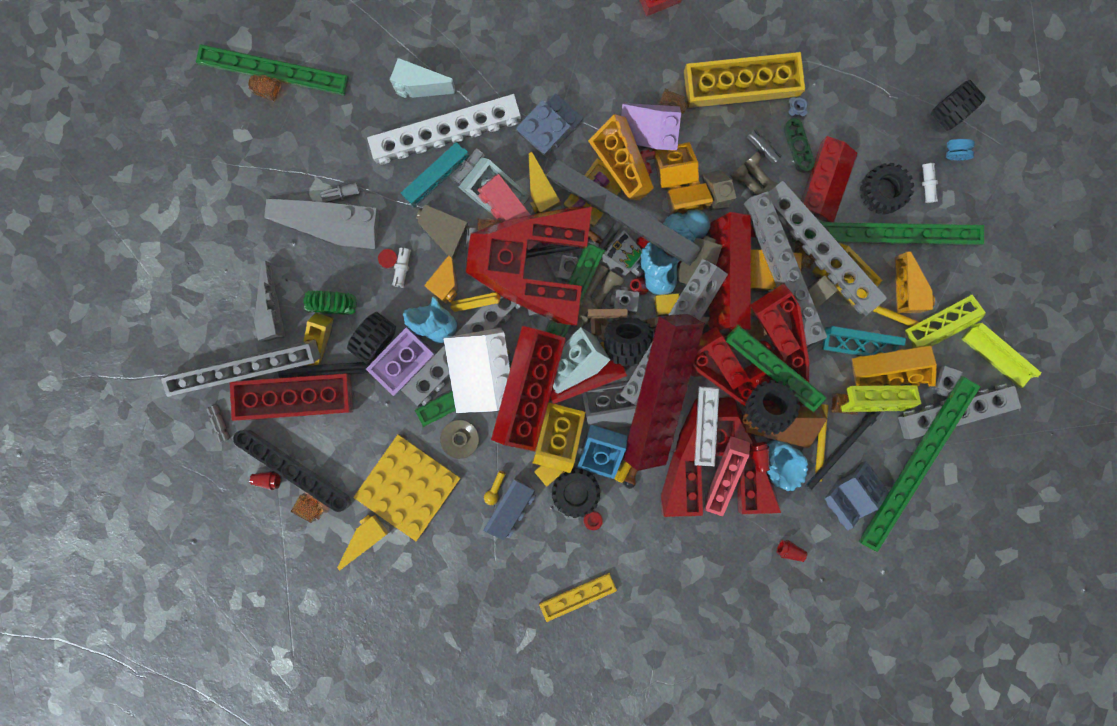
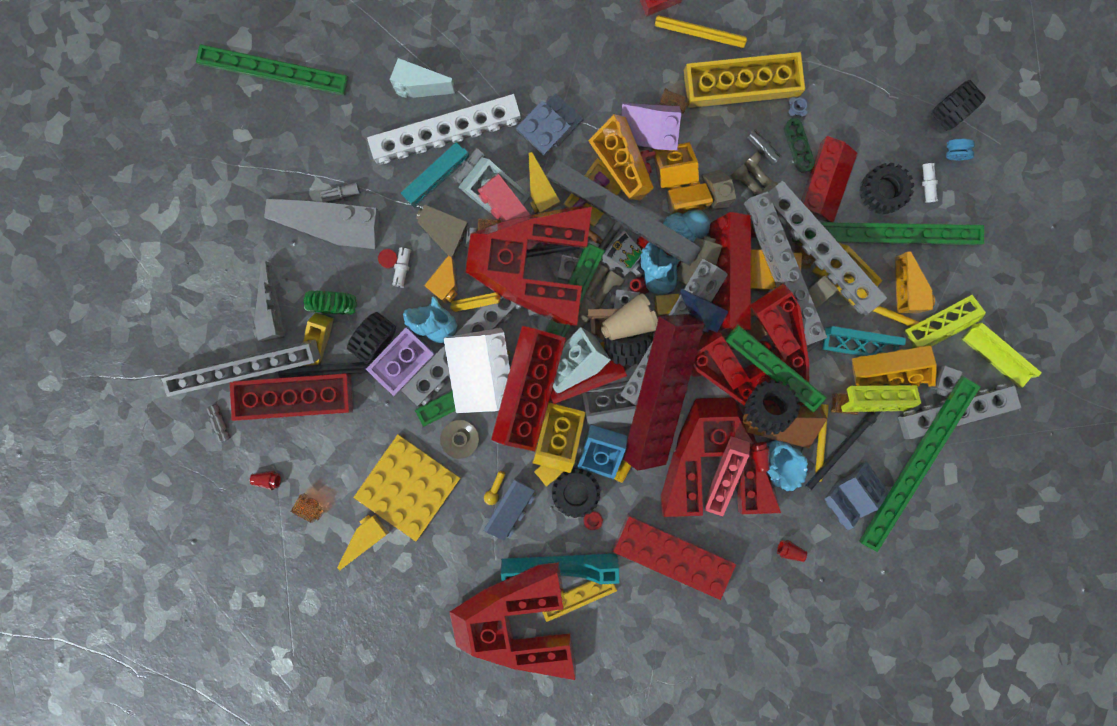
(264, 86): clear orange brick -> none
(283, 470): black beam -> none
(485, 632): none -> red piece
(593, 567): none -> teal arch
(630, 480): dark orange piece -> none
(631, 319): none -> tan cone
(674, 557): none -> red brick
(700, 31): none -> yellow axle
(704, 311): none -> dark blue slope
(706, 426): white tile -> none

